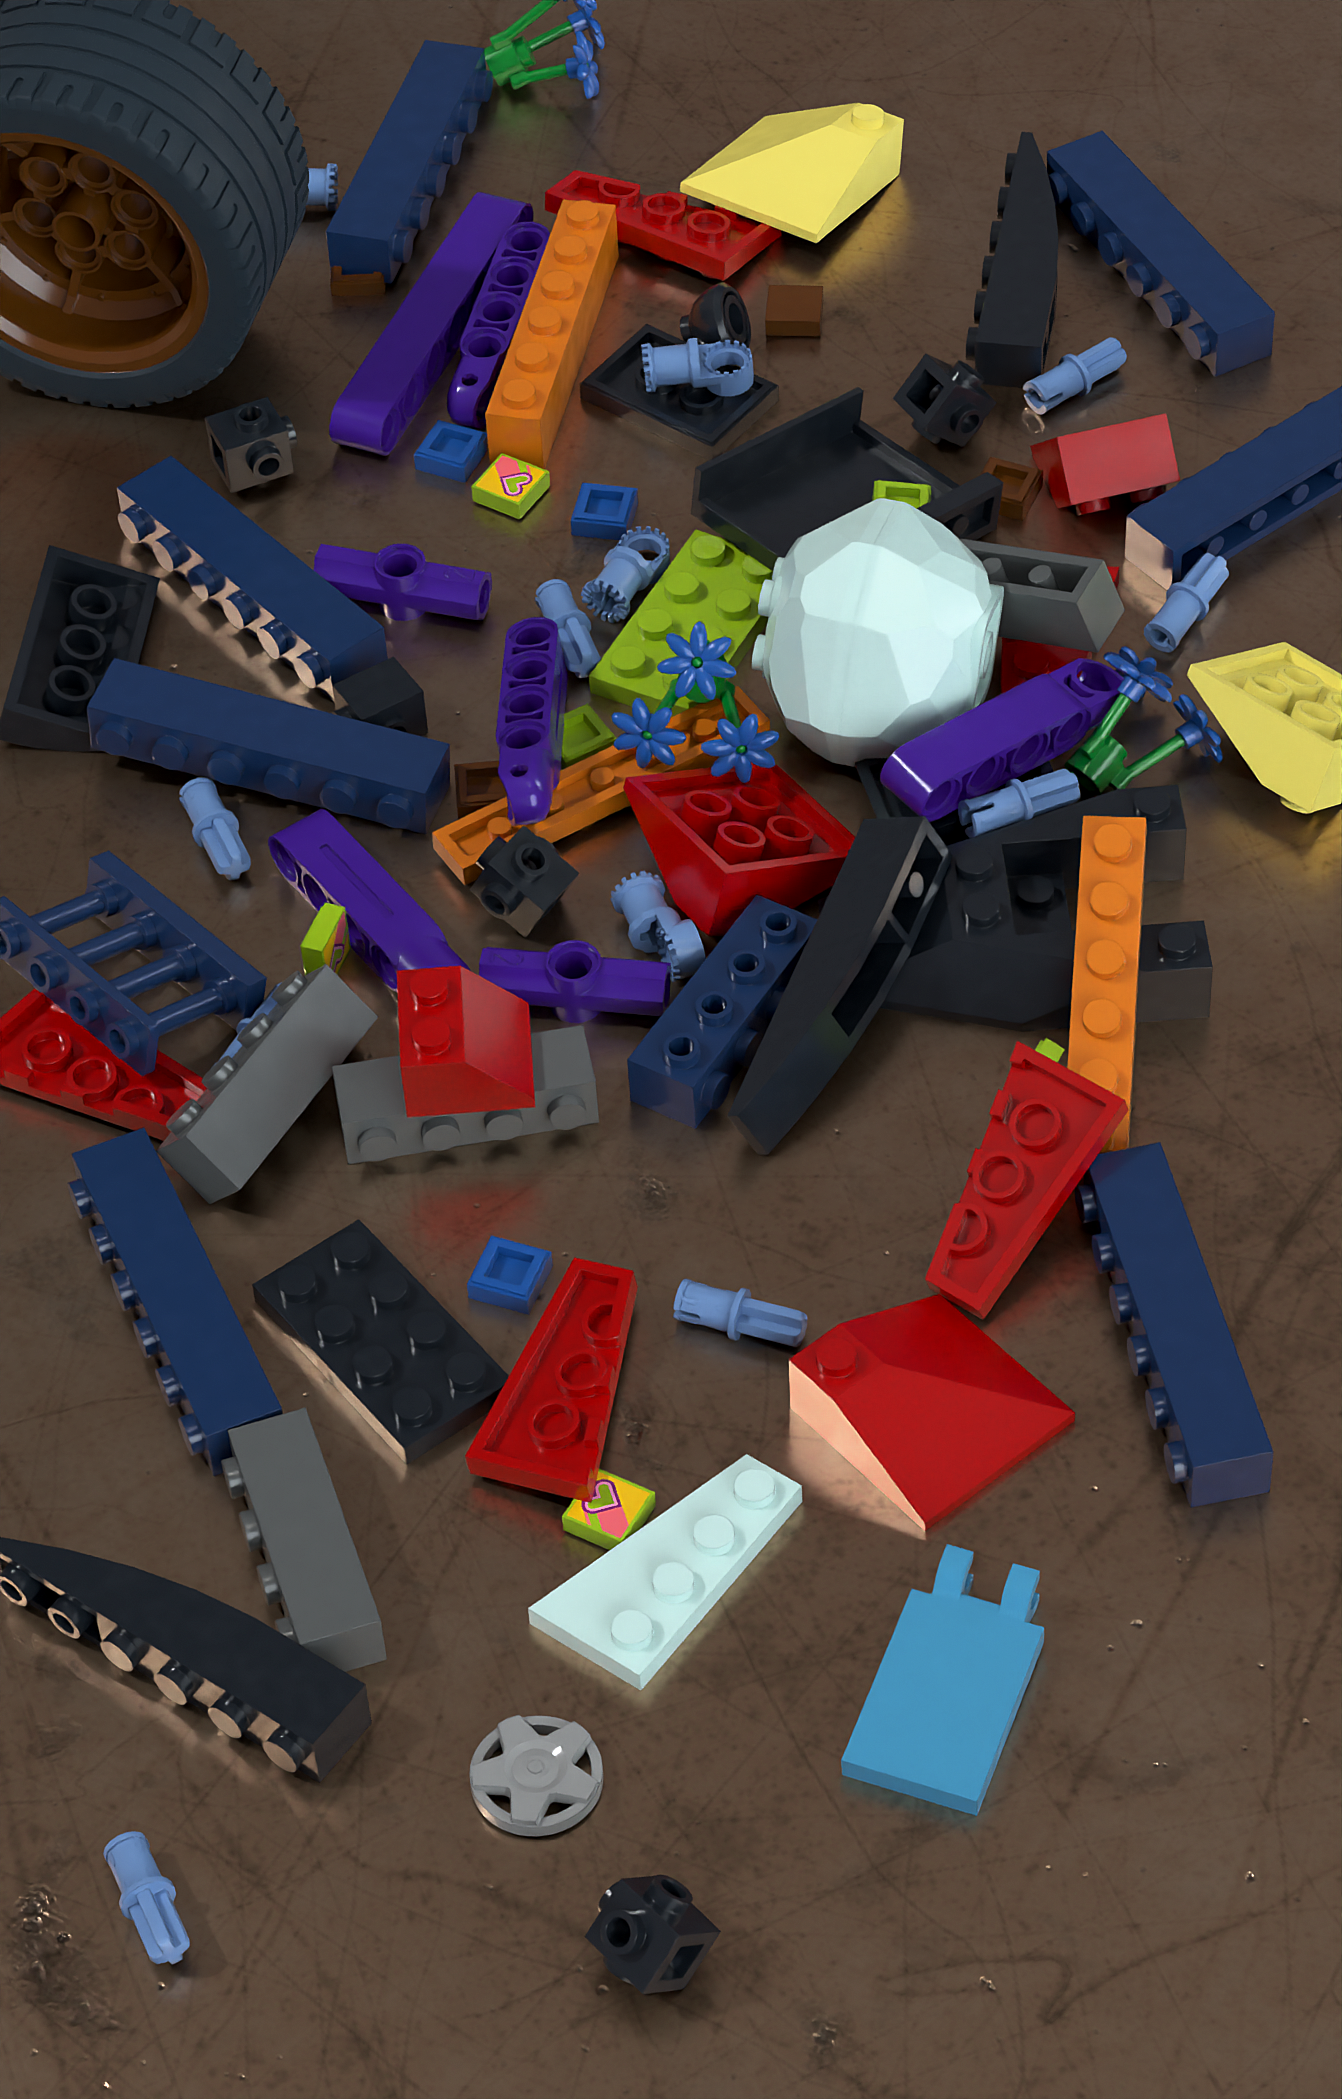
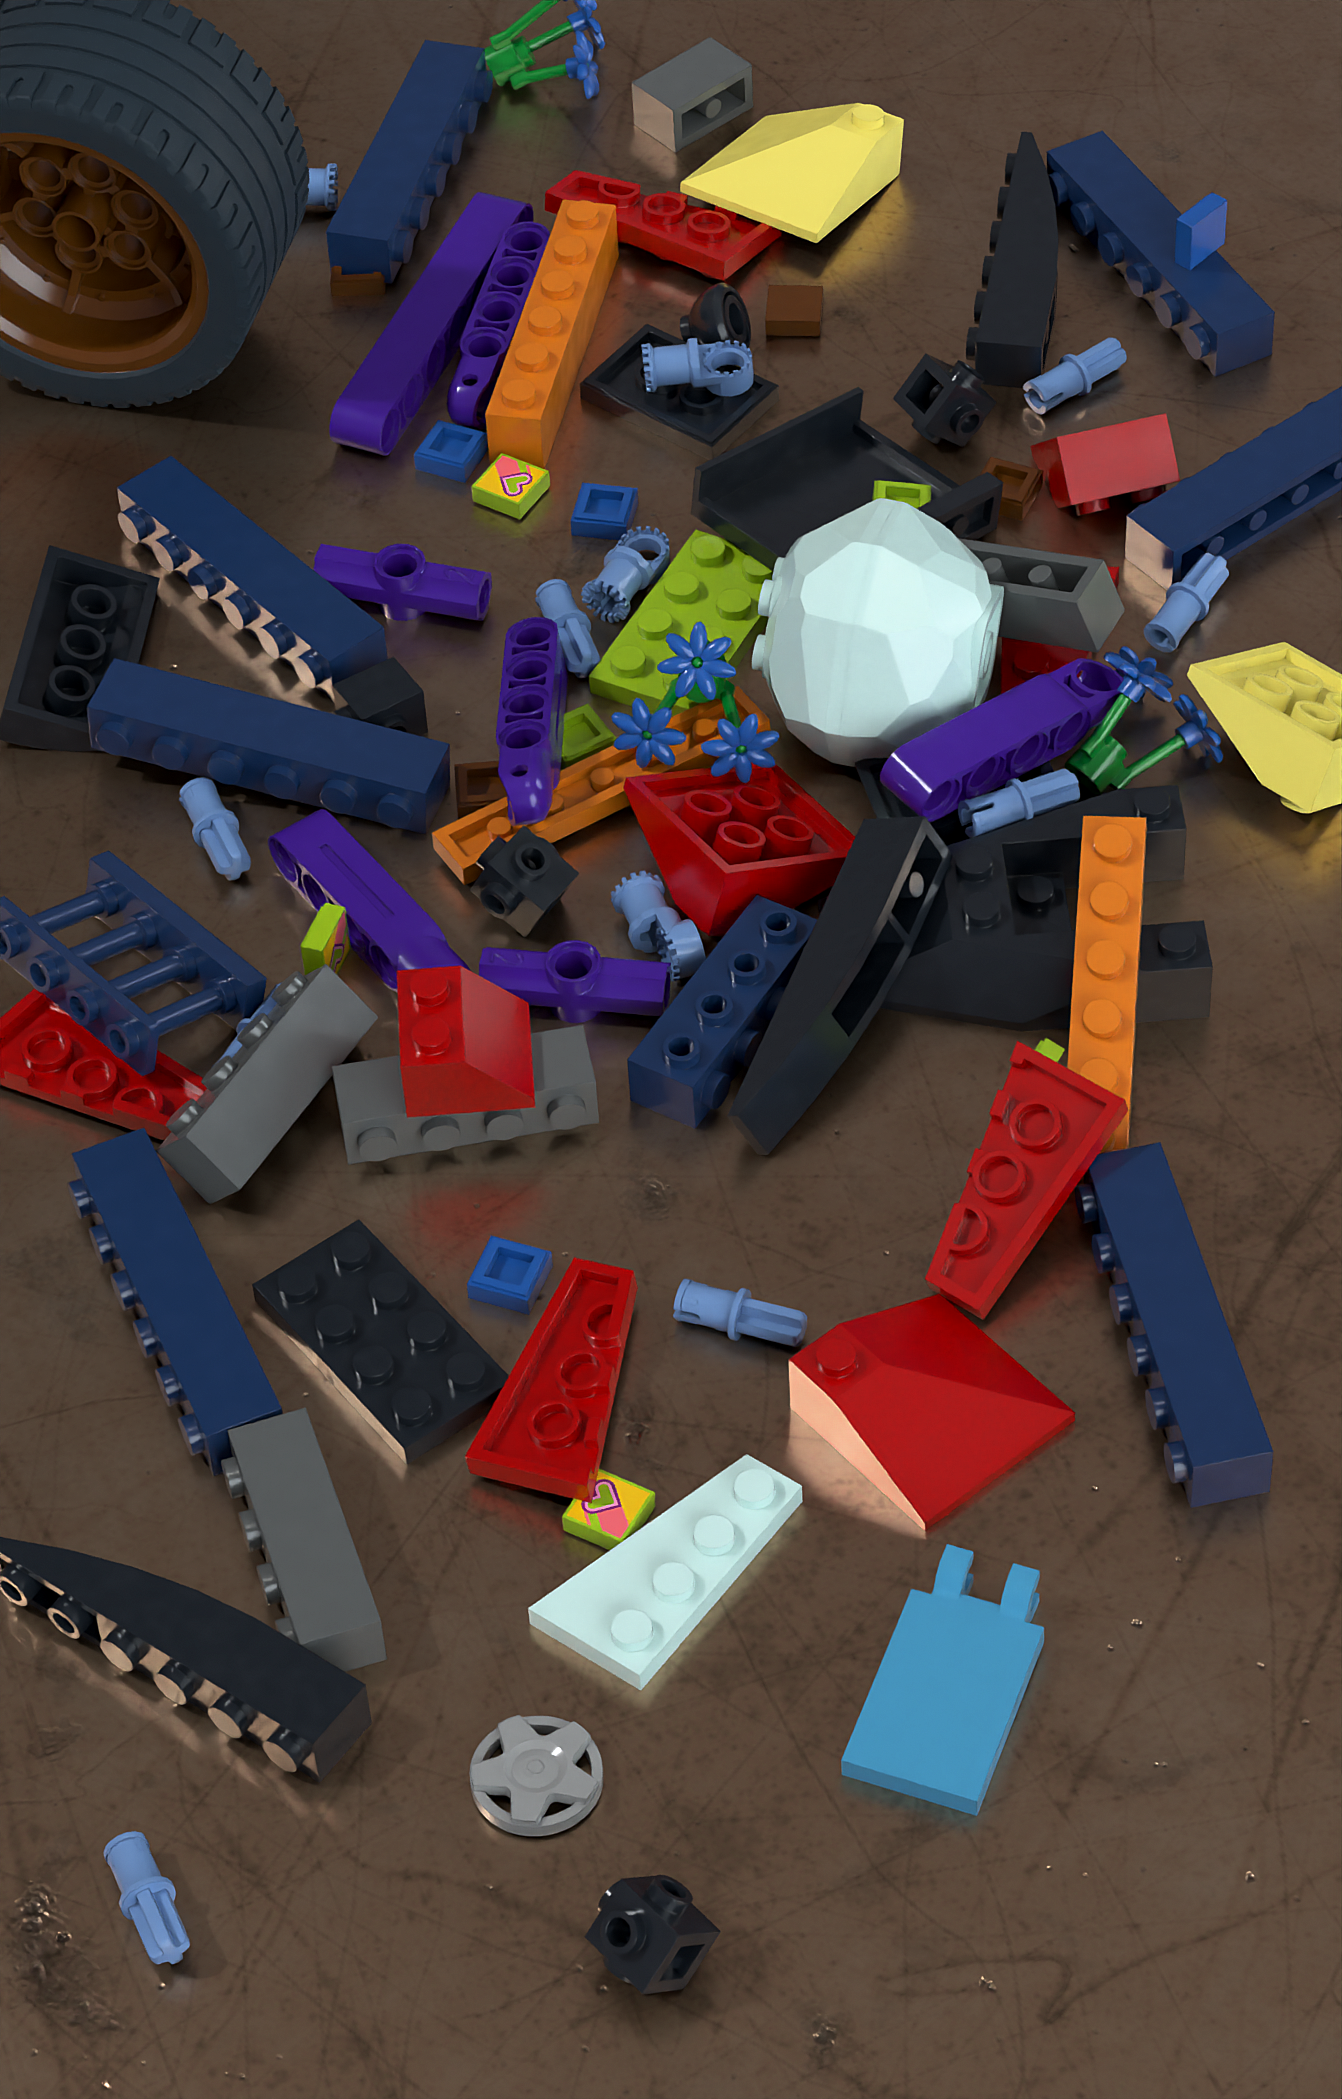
(251, 444): black brick -> none
(692, 94): none -> dark grey brick
(1200, 231): none -> blue tile

